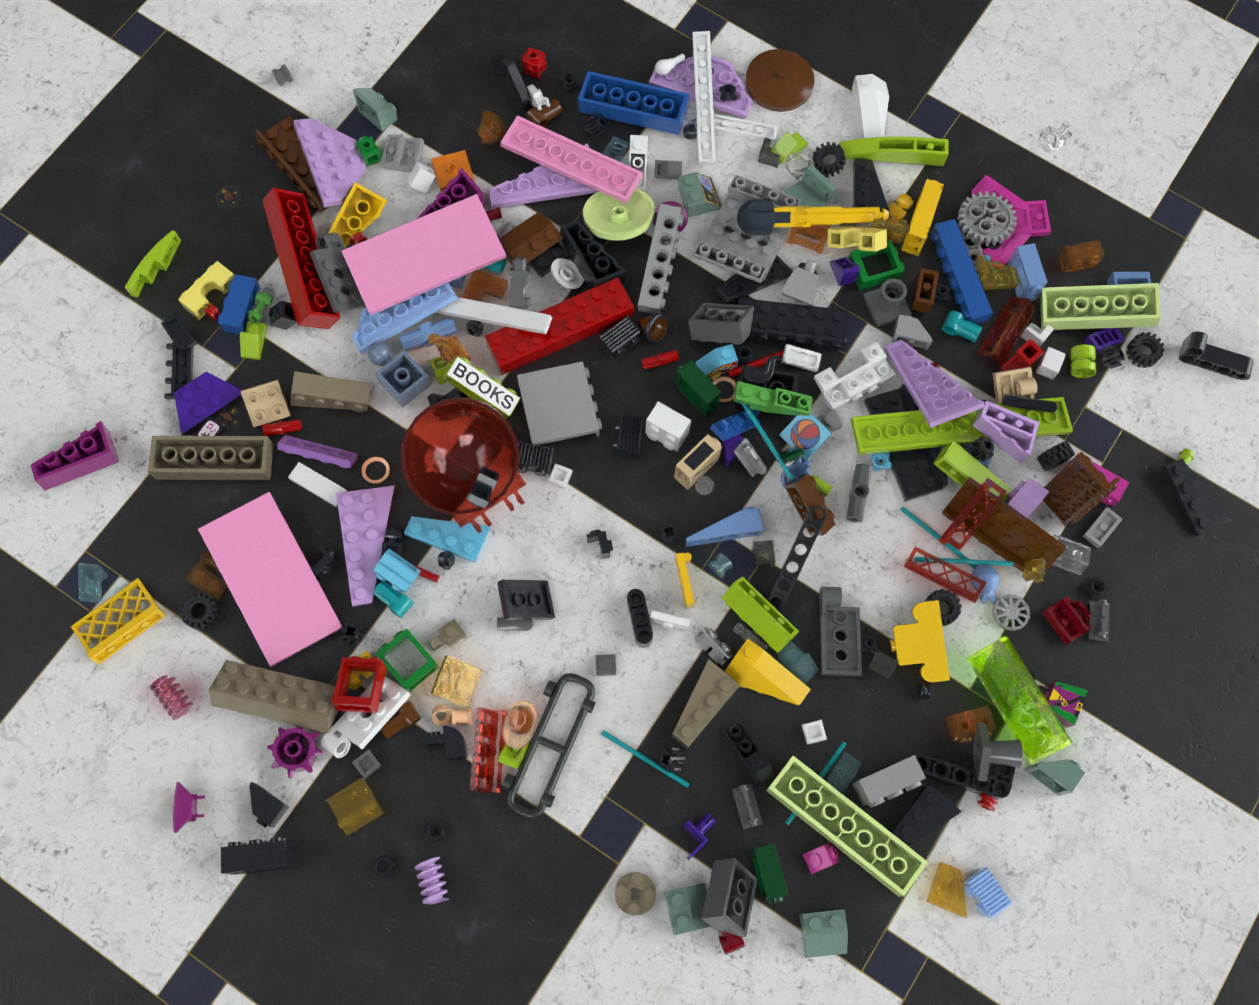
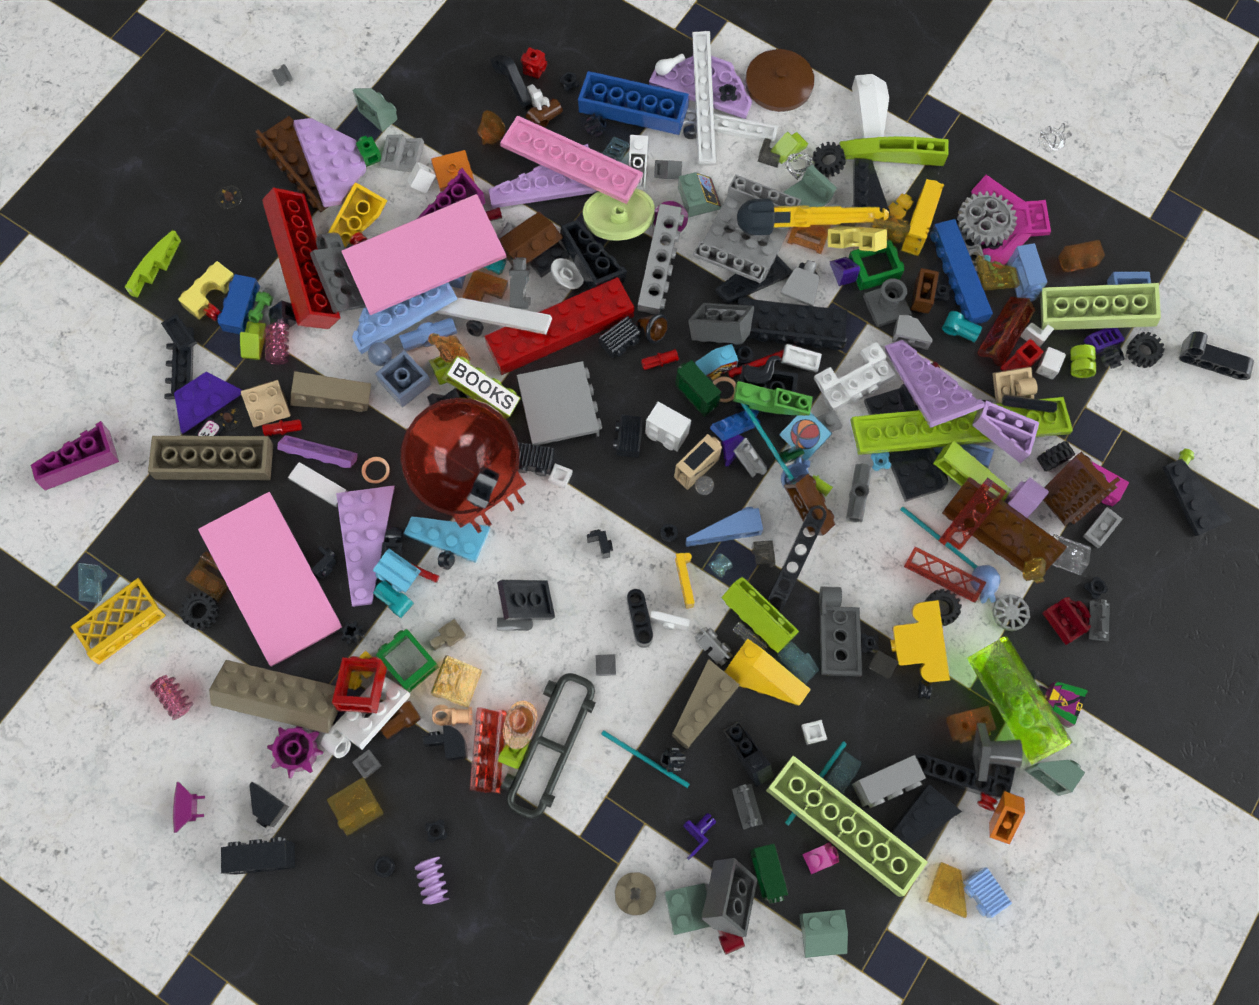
(277, 343): none -> clear pink piece
(969, 561): teal axle -> none
(982, 449): black gear -> none
(1007, 817): none -> orange brick

